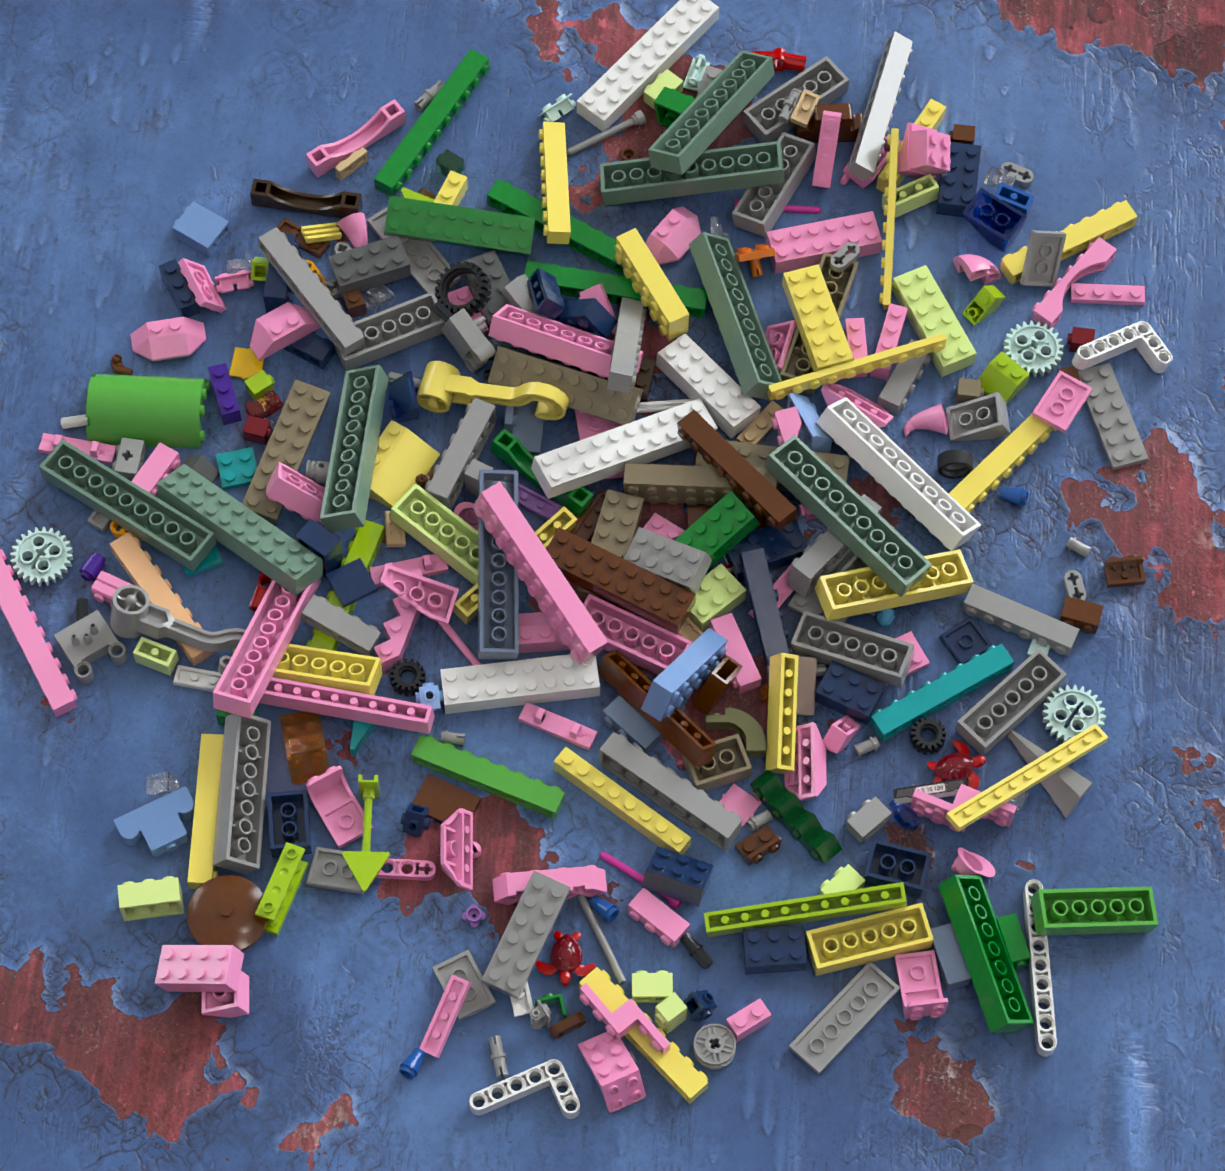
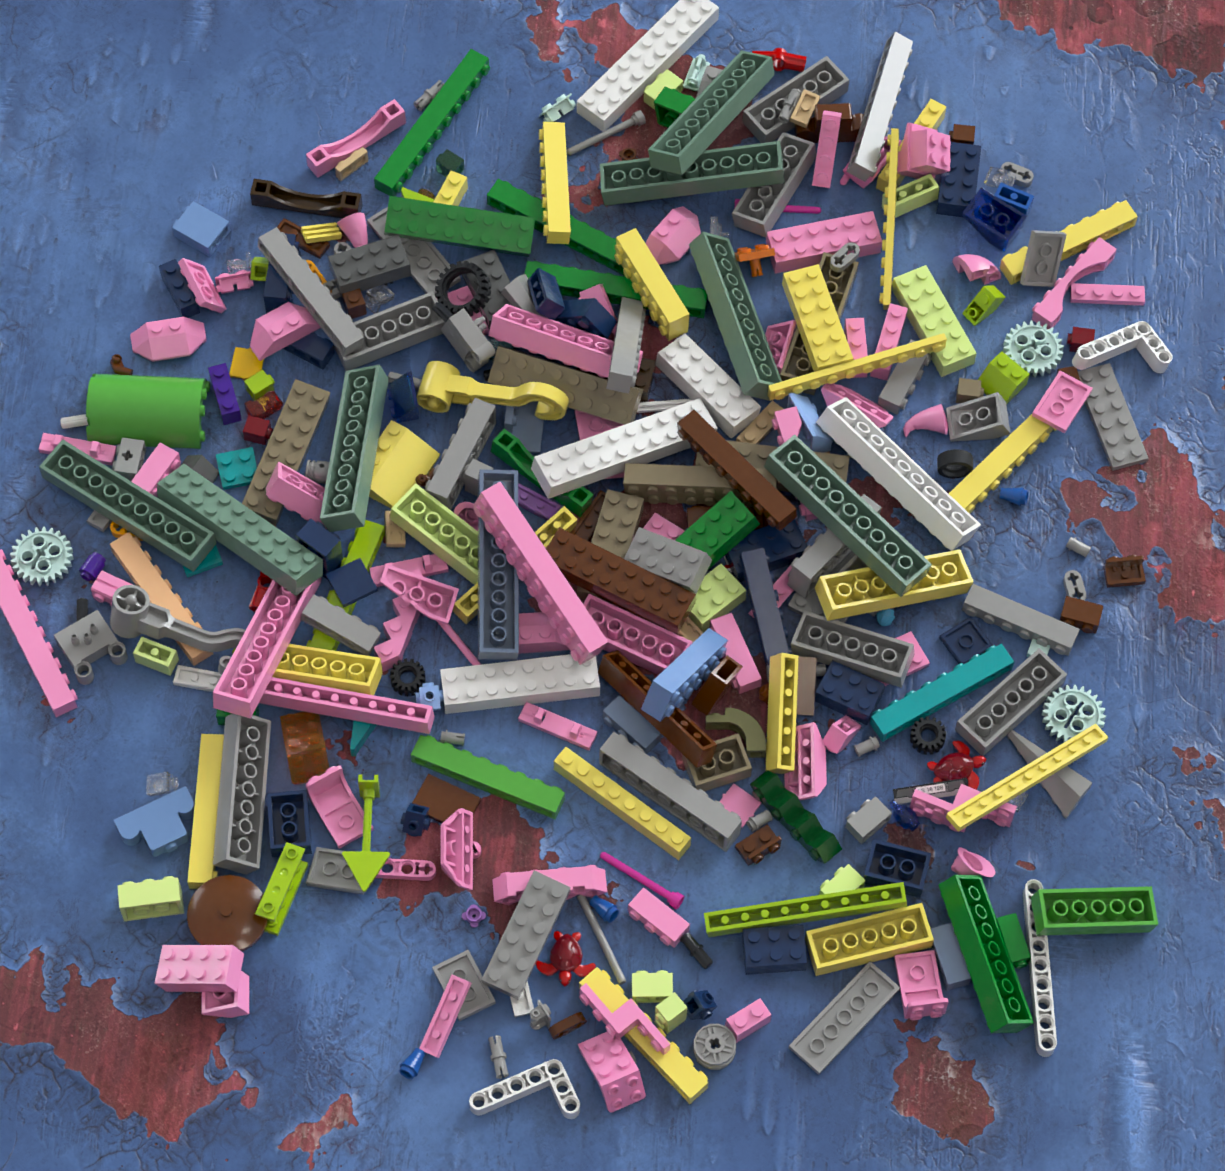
(550, 999): green bracket -> none
(677, 876): dark blue brick -> none

